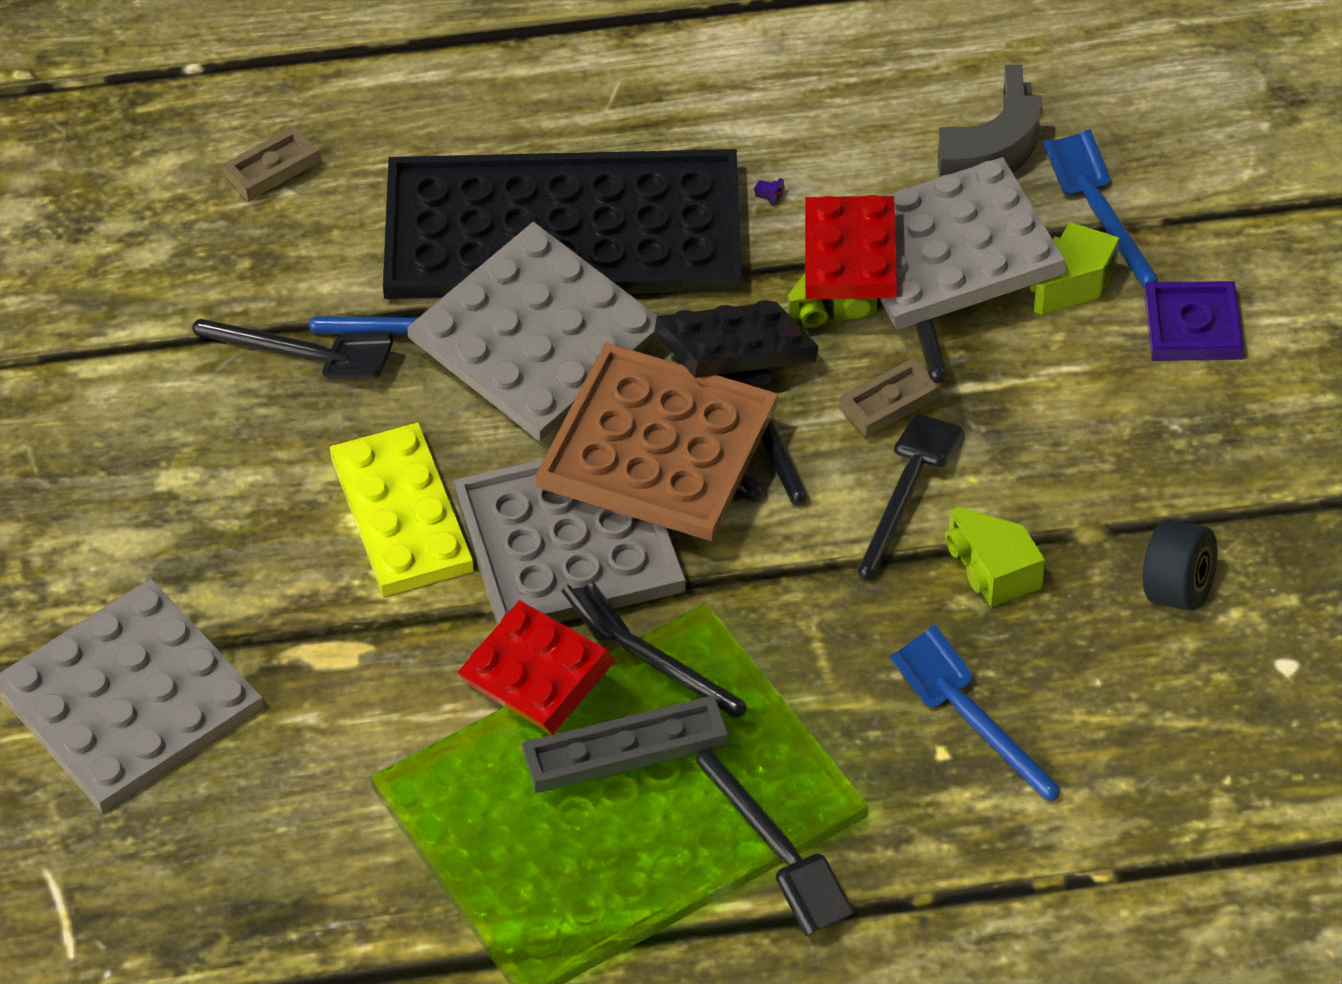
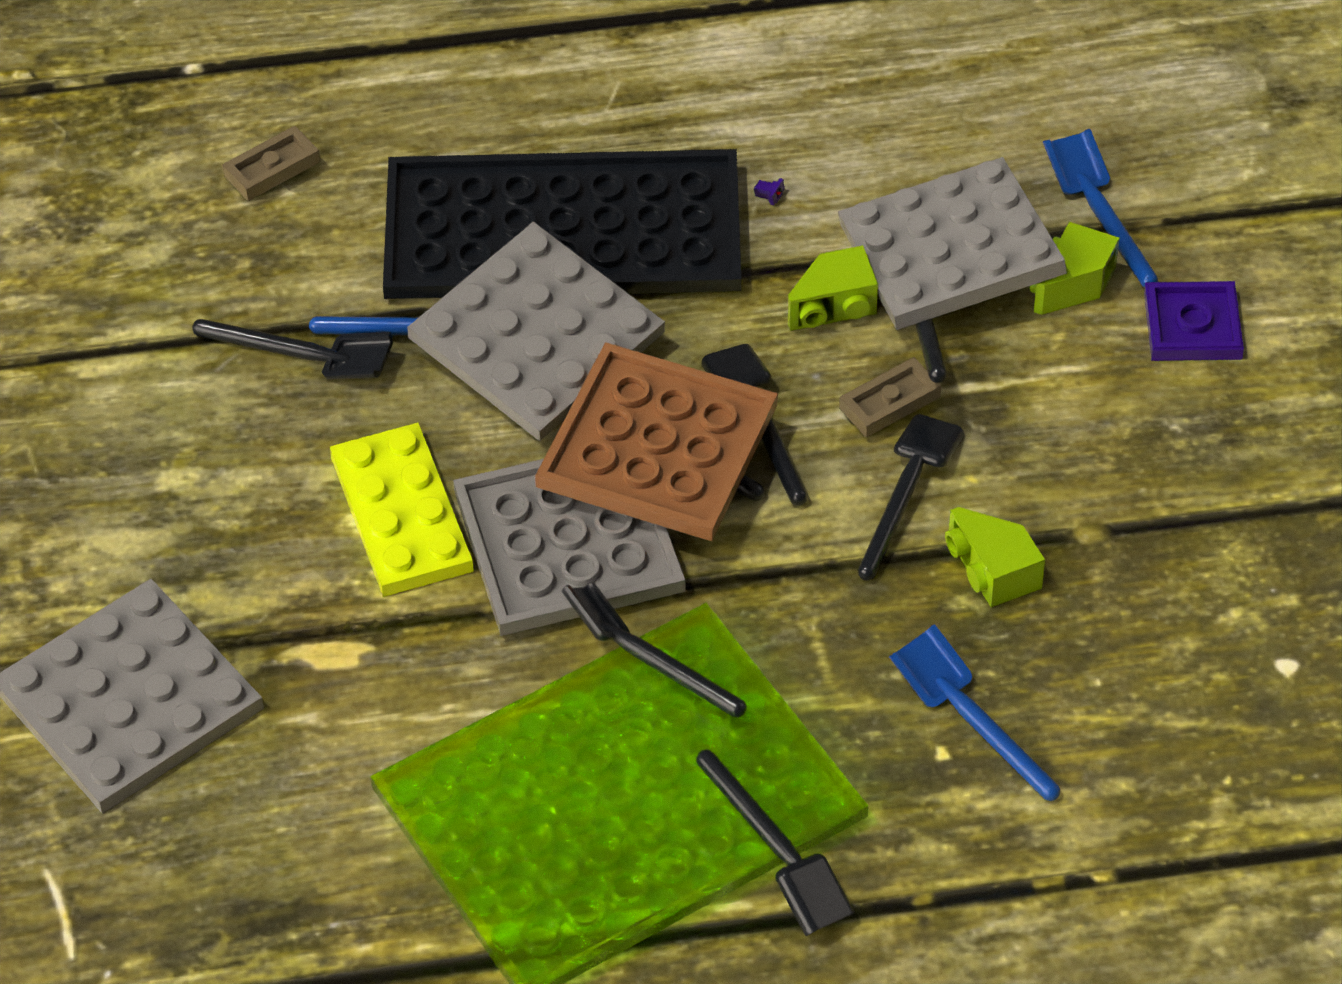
(536, 667): red plate -> none
(624, 744): dark grey plate -> none
(735, 338): black plate -> none
(850, 247): red plate -> none
(1008, 136): dark grey arch -> none
(1180, 565): black wheel -> none

